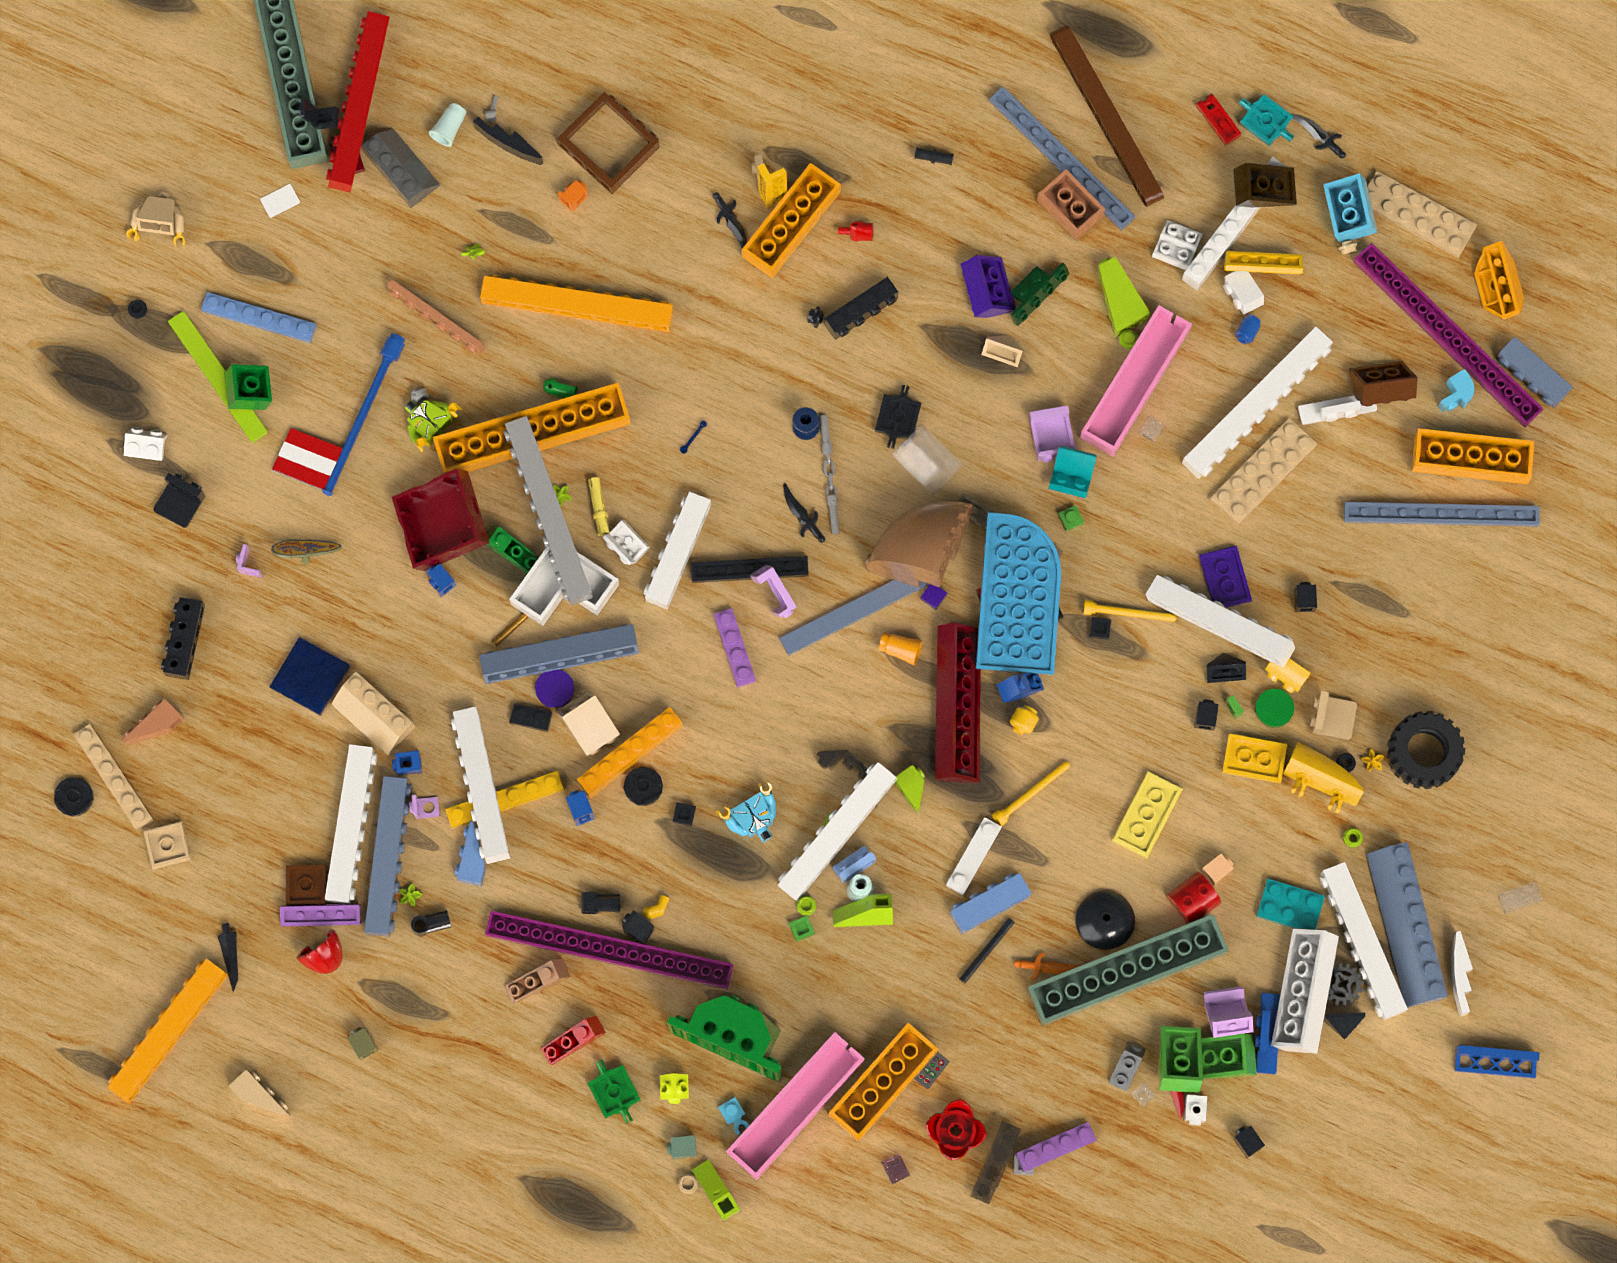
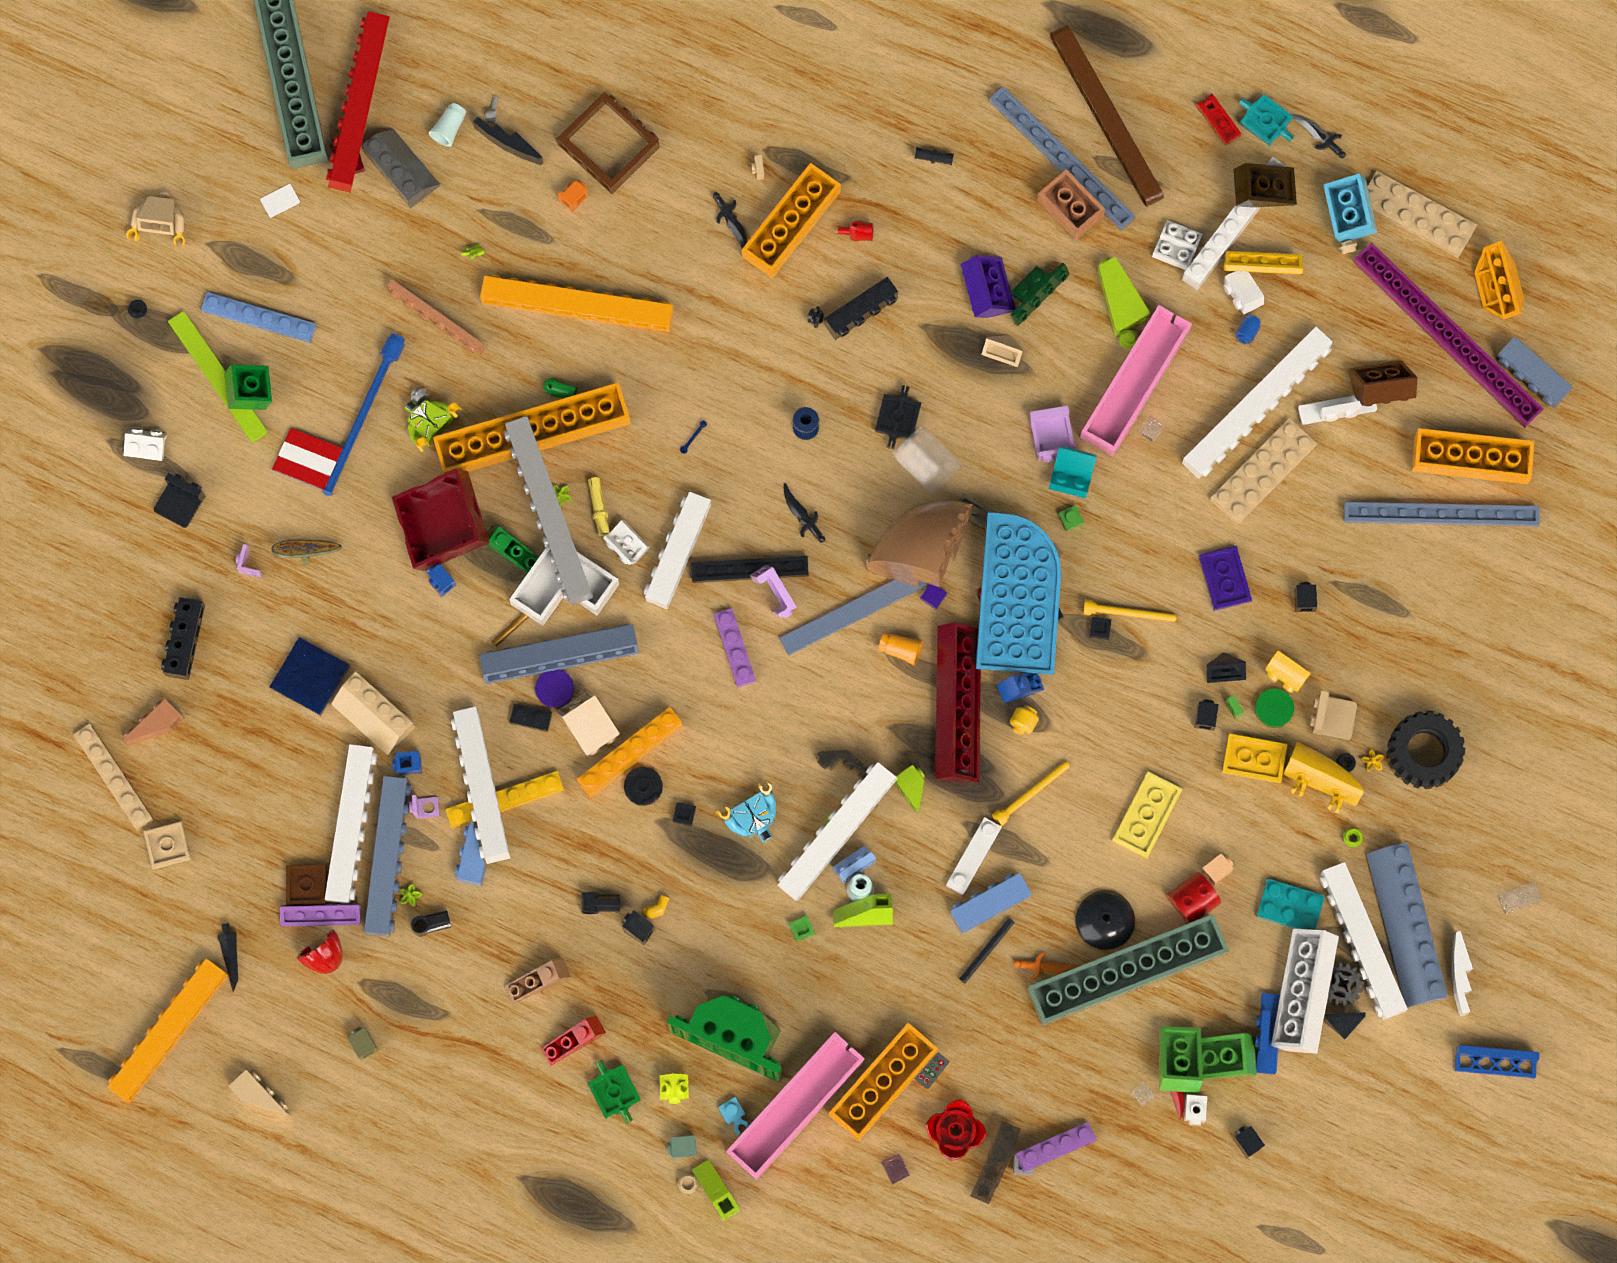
(73, 797): black tile -> none
(319, 118): black bracket -> none
(580, 807): blue brick -> none
(609, 950): magenta piece -> none
(771, 186): yellow fence -> none
(806, 905): lime plate -> none
(832, 500): light grey piece -> none
(1127, 1065): bracket -> none
(1221, 621): white brick -> none
(1228, 1012): lavender panel -> none
(1461, 389): medium azure brick -> none

